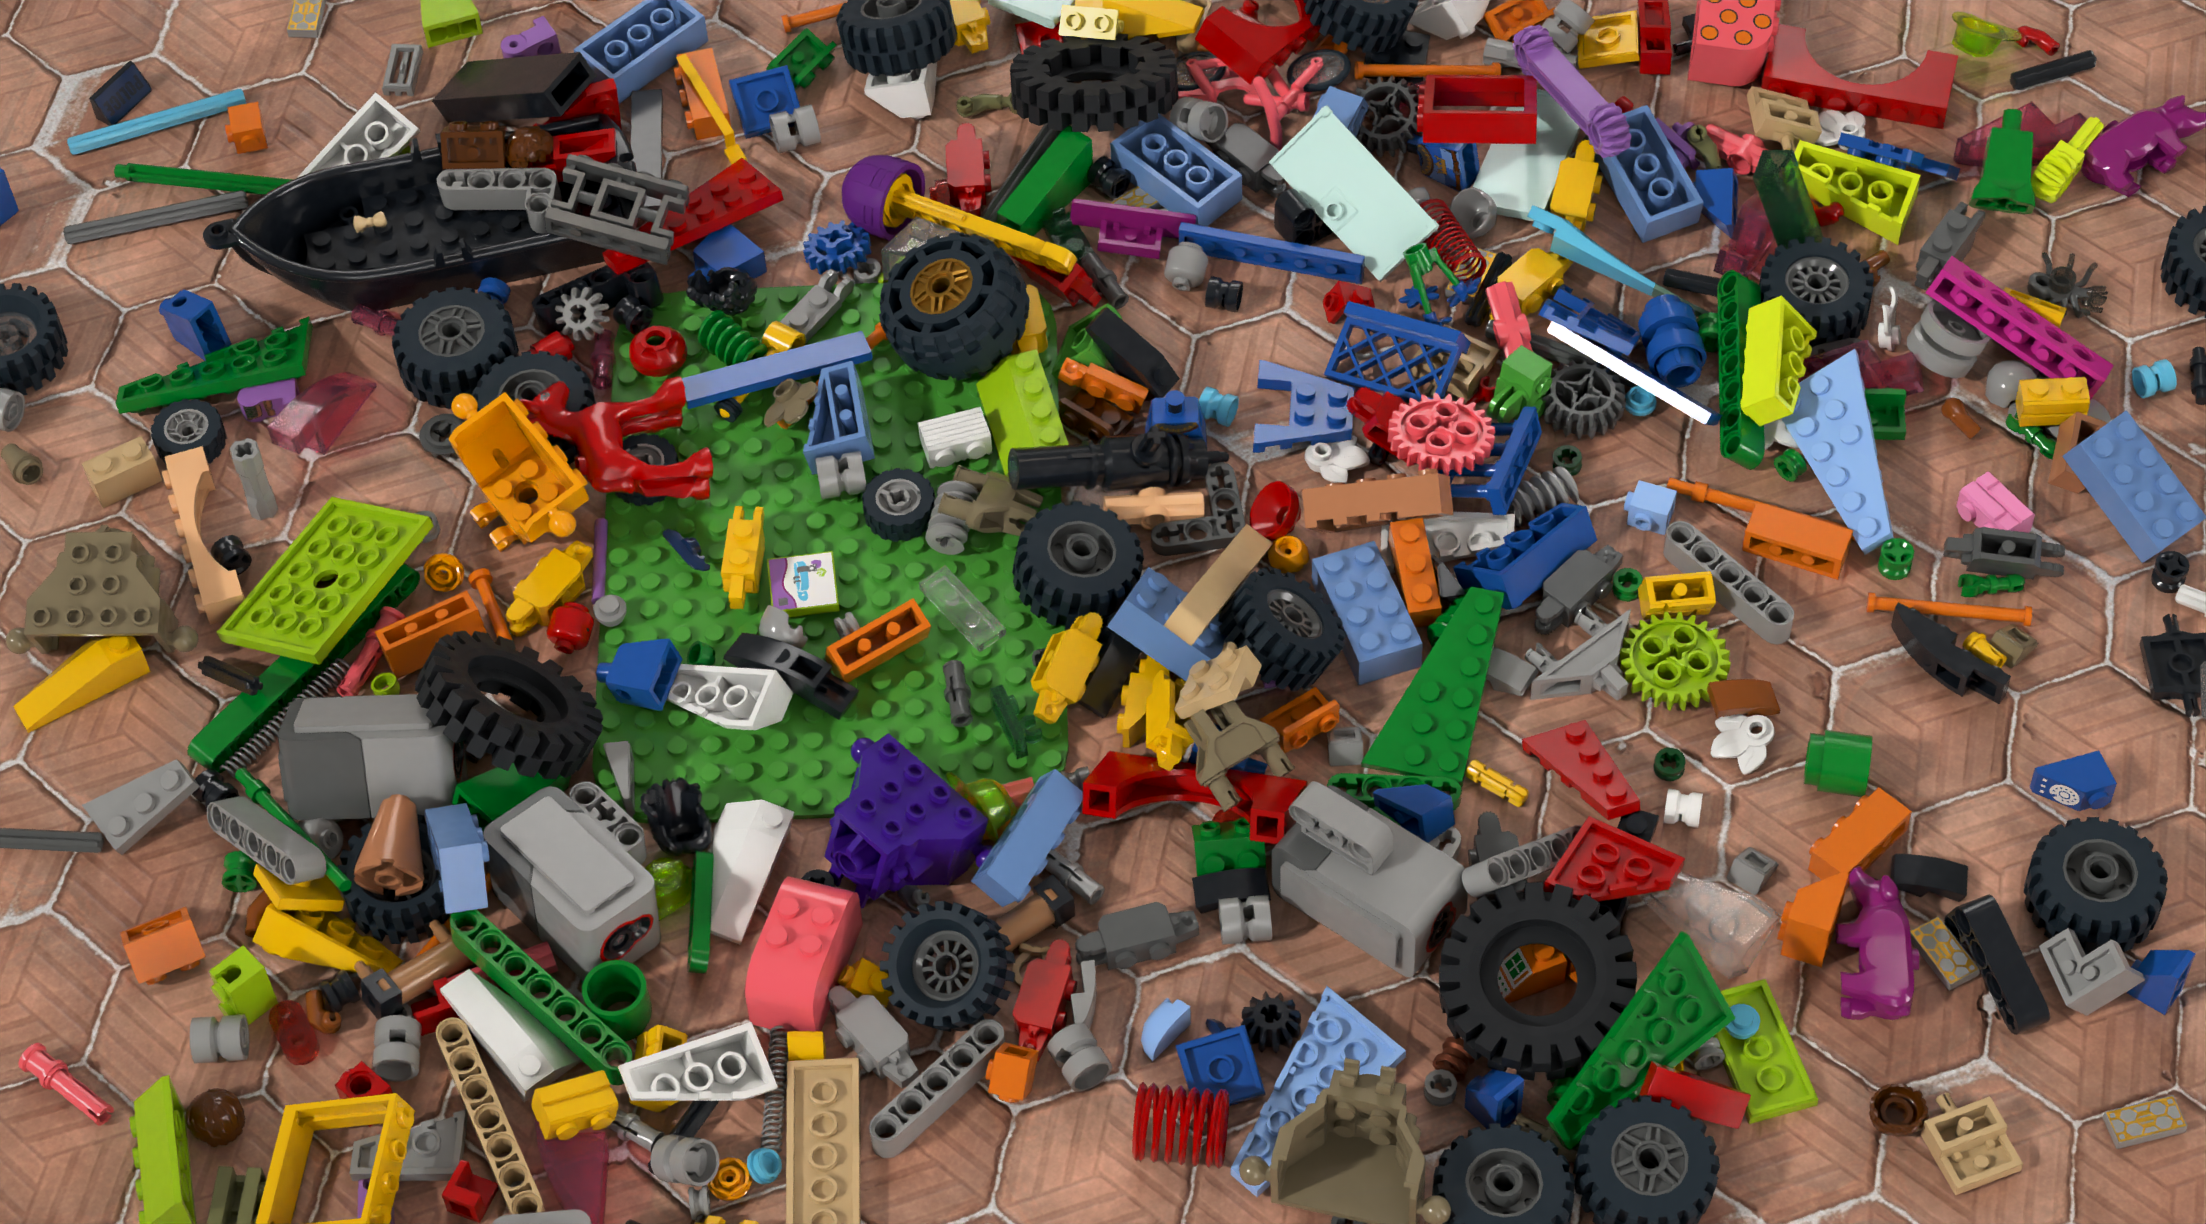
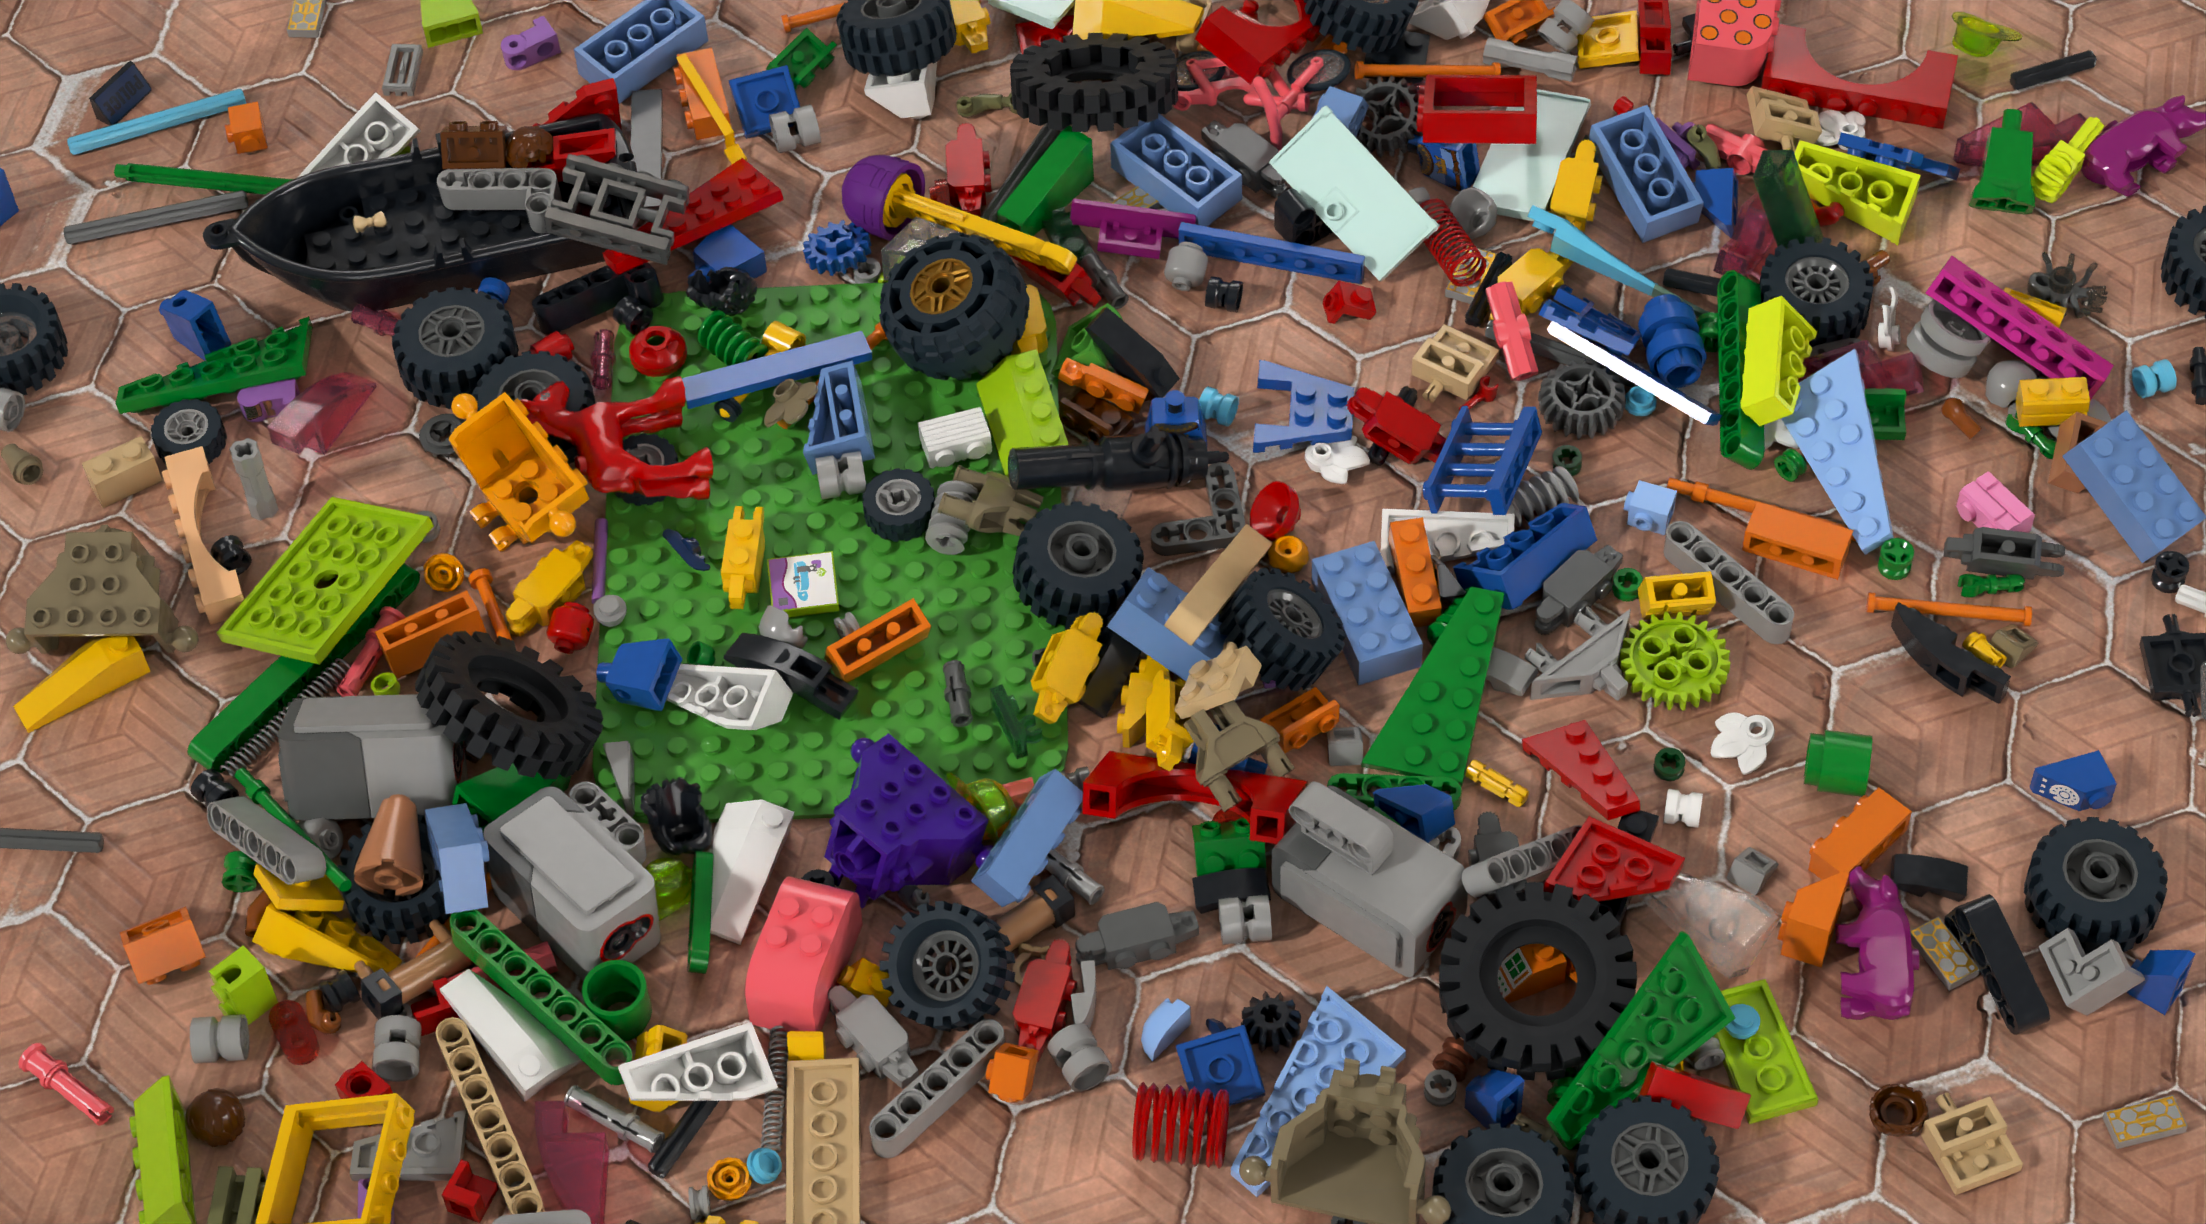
(140, 804): light grey wing -> none
(230, 675): black axle -> none
(514, 88): black brick -> none
(575, 1105): yellow brick -> none
(593, 313): light grey gear -> none
(684, 1160): light grey wheel -> none
(818, 304): light grey hinge -> none
(962, 608): clear tile -> none
(1090, 22): light yellow hinge -> none
(1111, 179): black wheel -> none
(1155, 506): light nougat piece -> none
(1200, 118): light grey wheel -> none
(1377, 502): nougat wedge -> none
(1397, 327): blue fence -> none
(1420, 262): plant -> none
(1441, 434): coral gear -> none
(1521, 384): bright green brick -> none
(1589, 110): medium lavender arm -> none
(1743, 696): dark orange slope -> none
(1951, 237): dark grey hinge -> none
(2039, 38): red arm -> none

